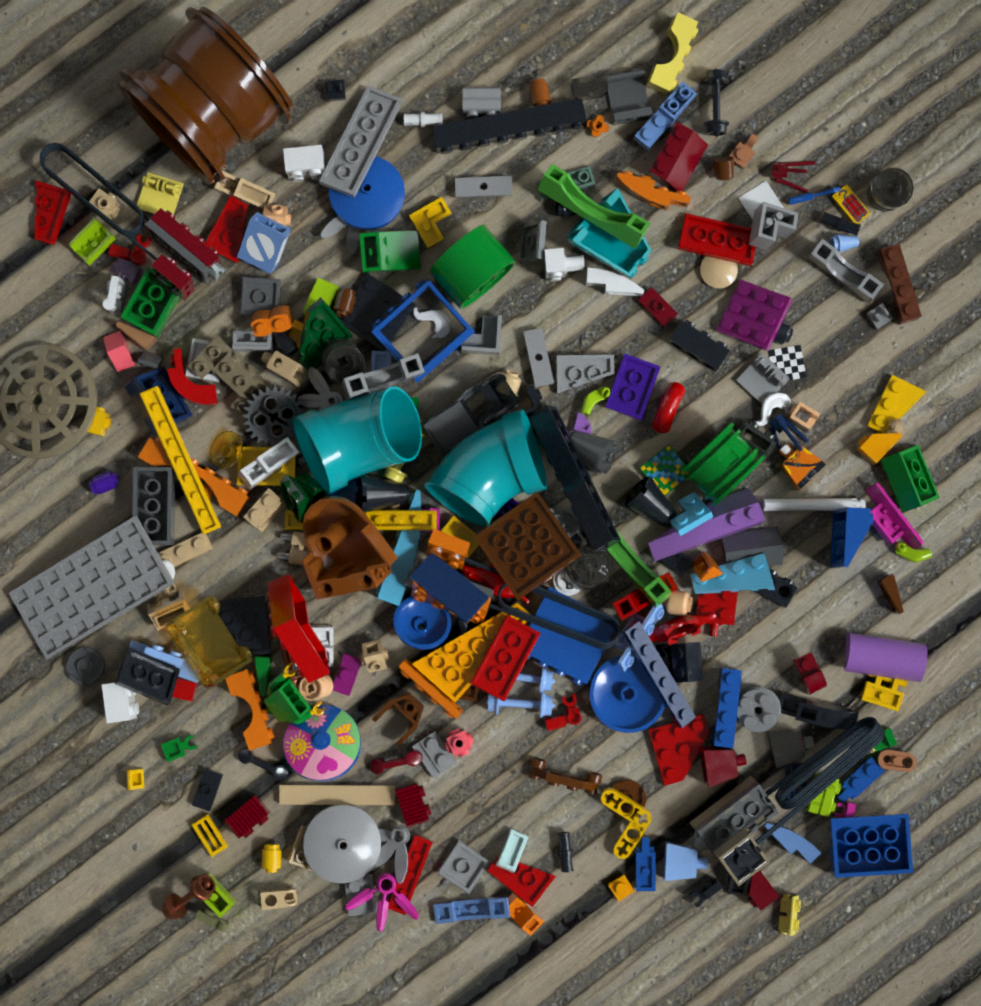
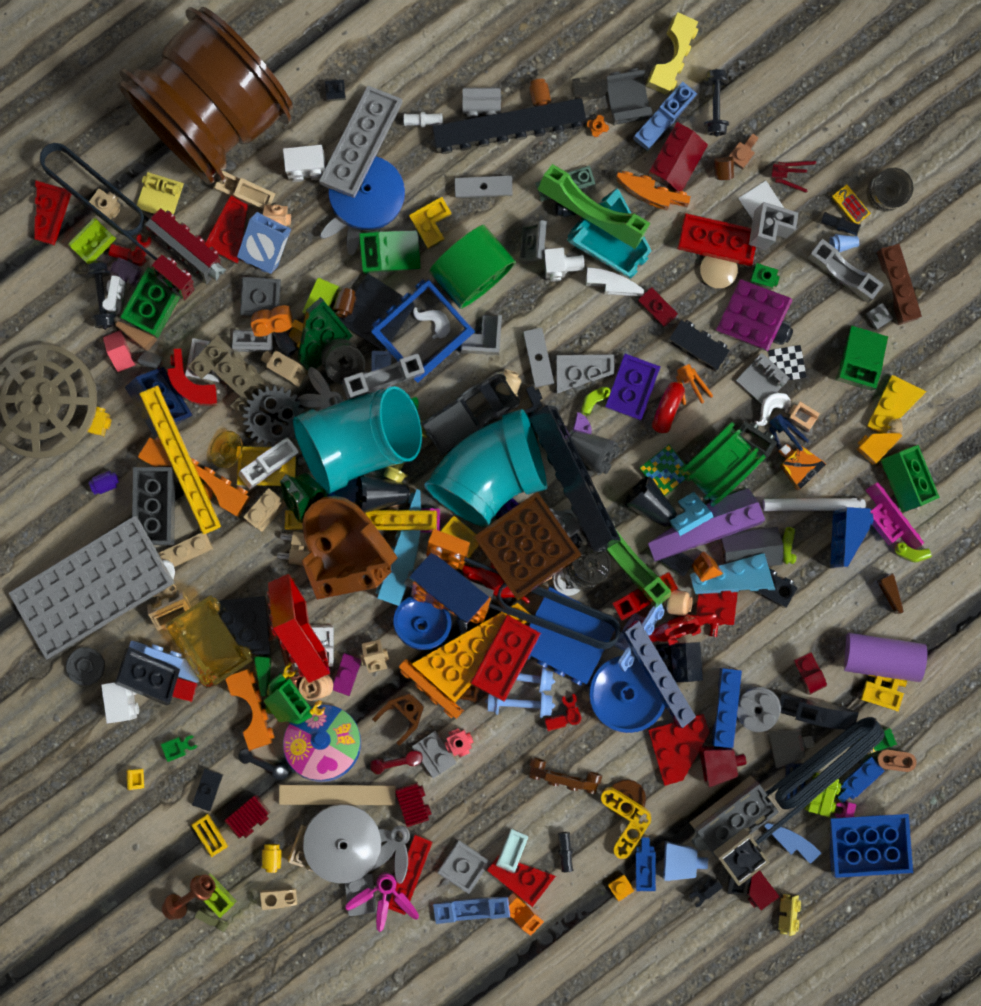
(103, 319): none -> black piece
(687, 375): none -> orange plant
(764, 276): none -> green brick
(787, 541): none -> lime arm
(809, 196): blue piece -> none
(862, 358): none -> green slope

